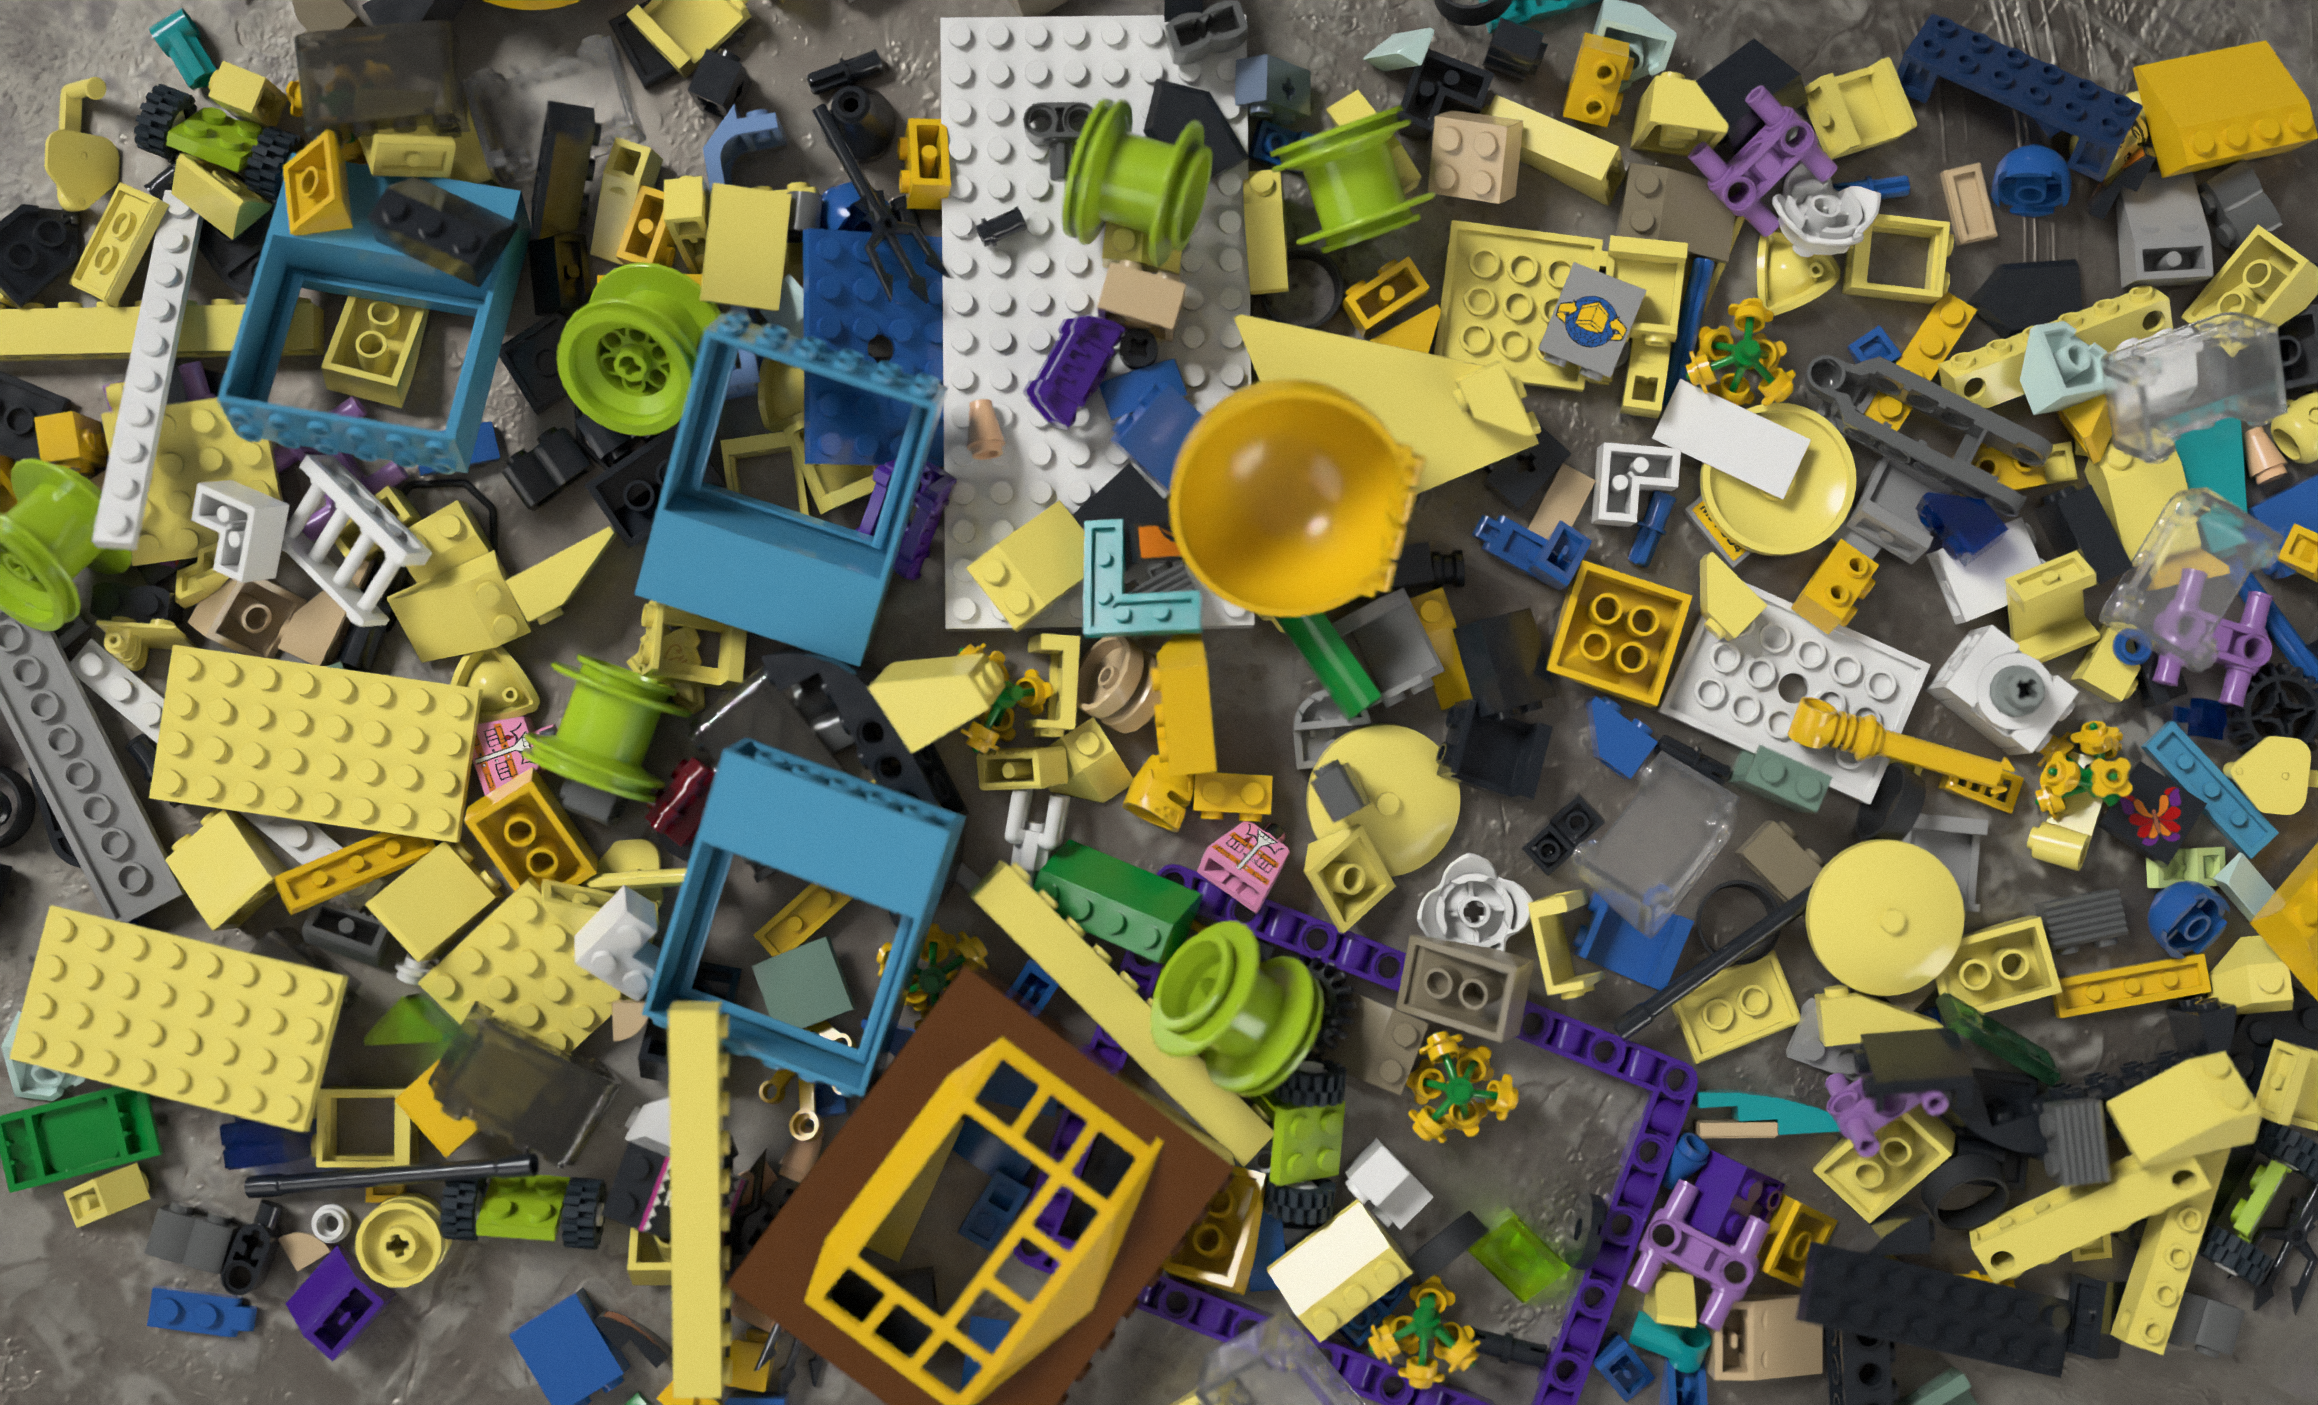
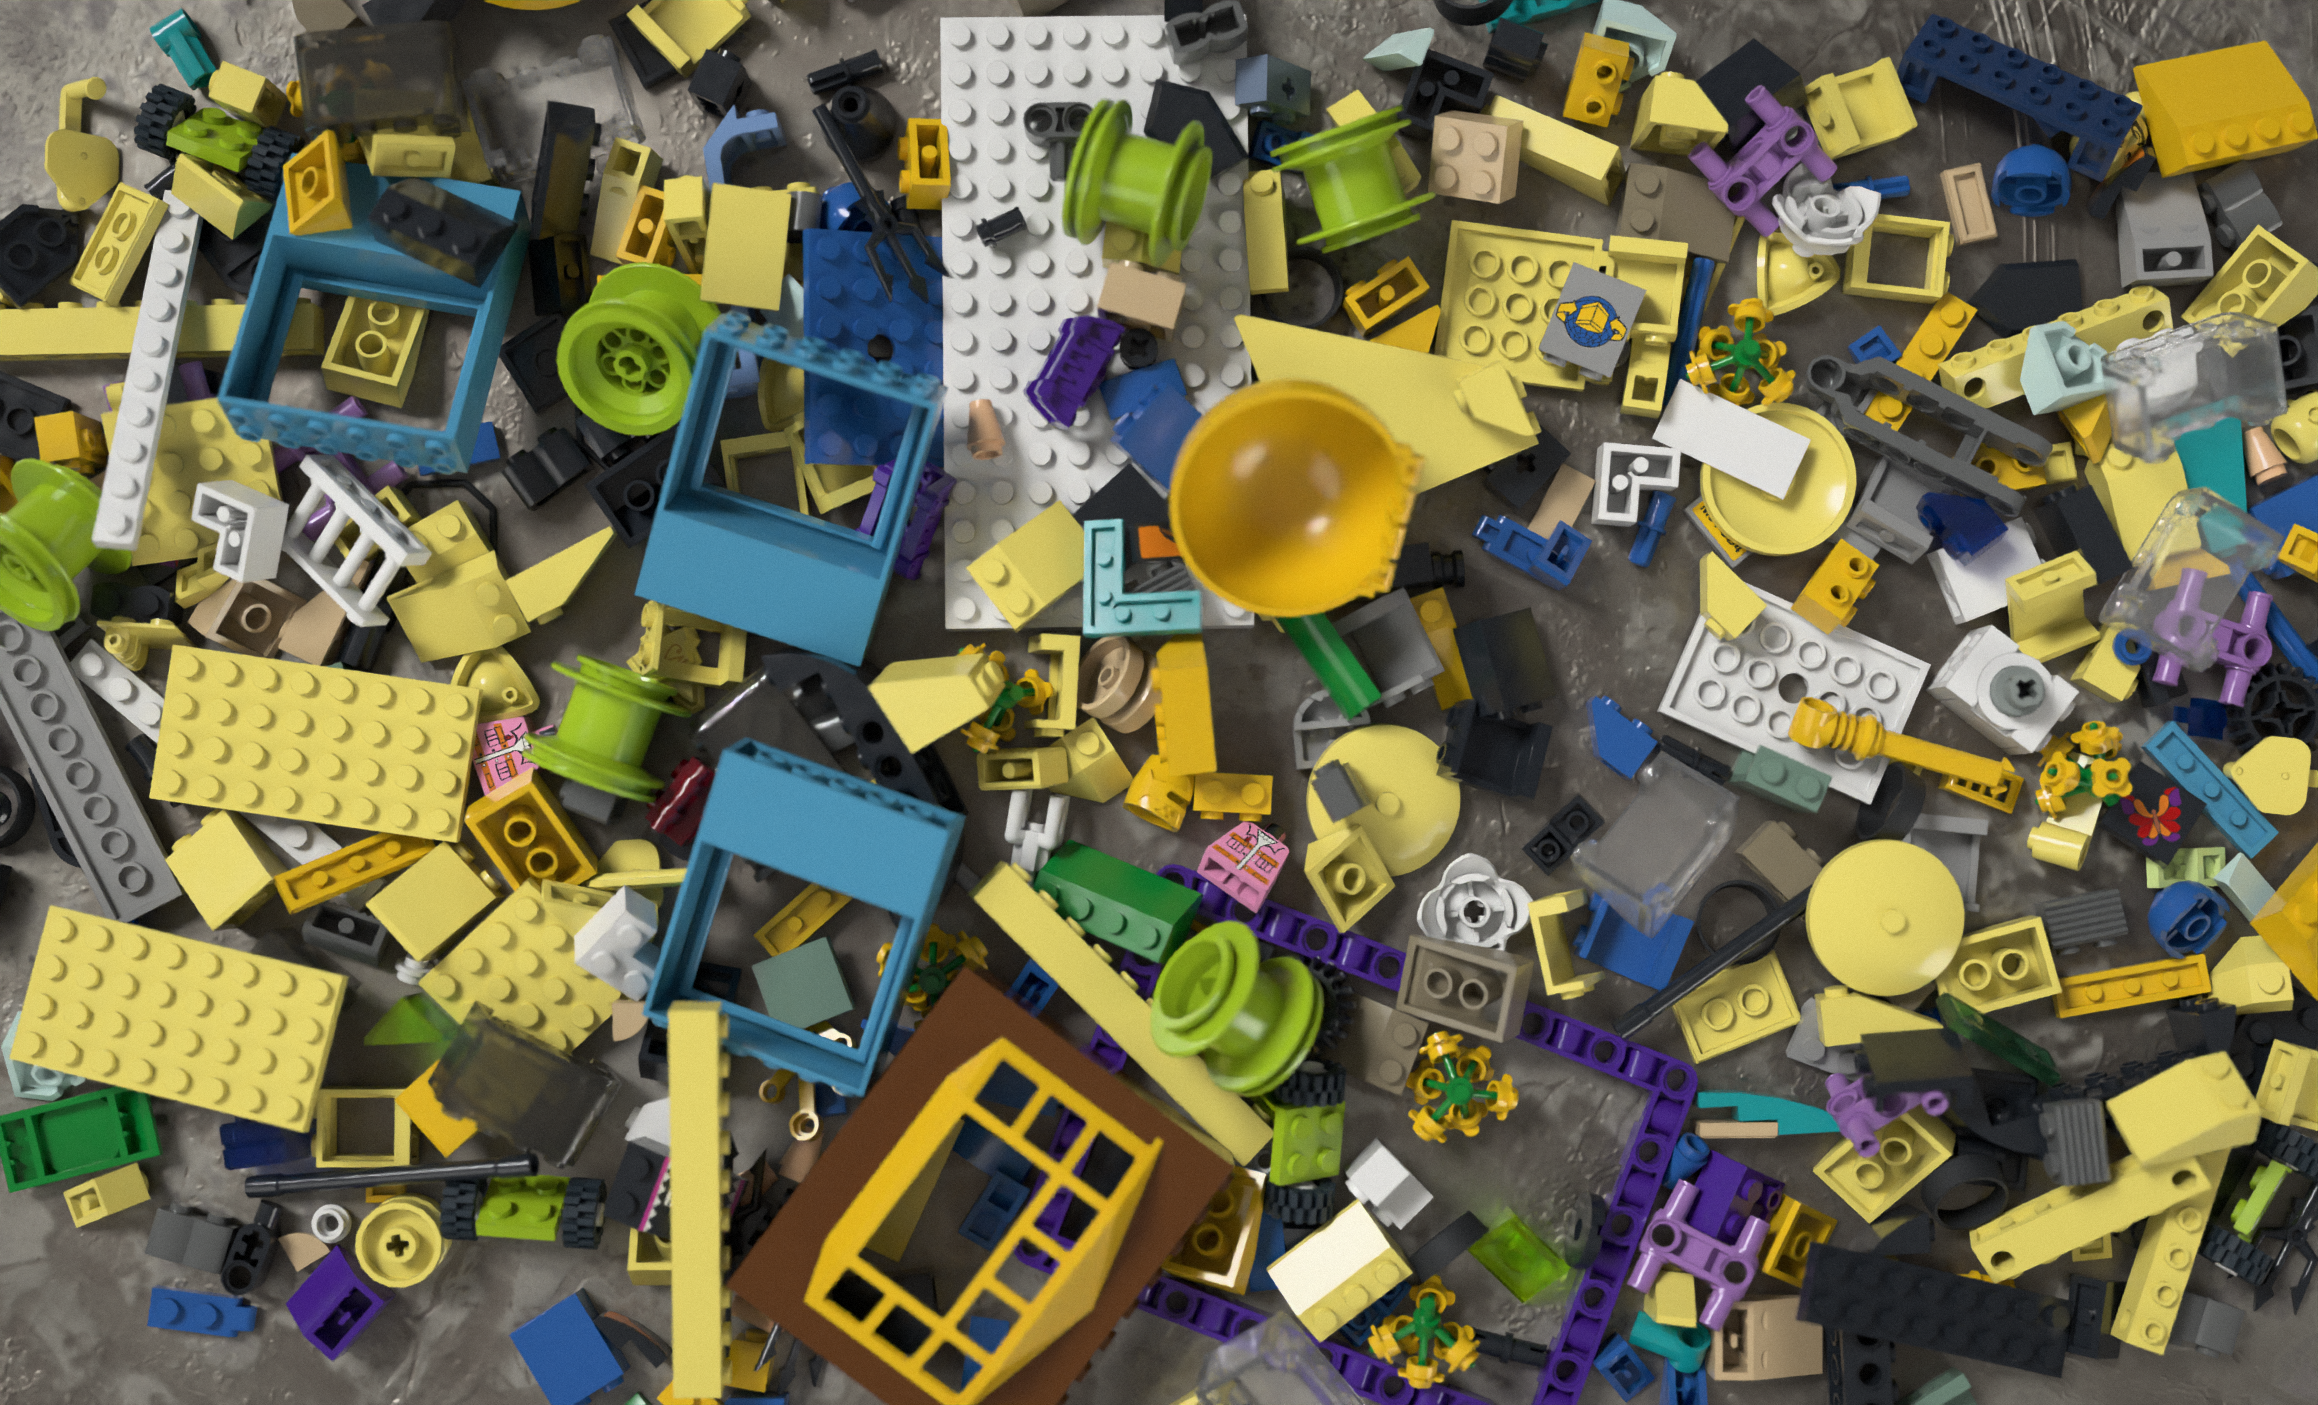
(1618, 633): yellow slope -> none

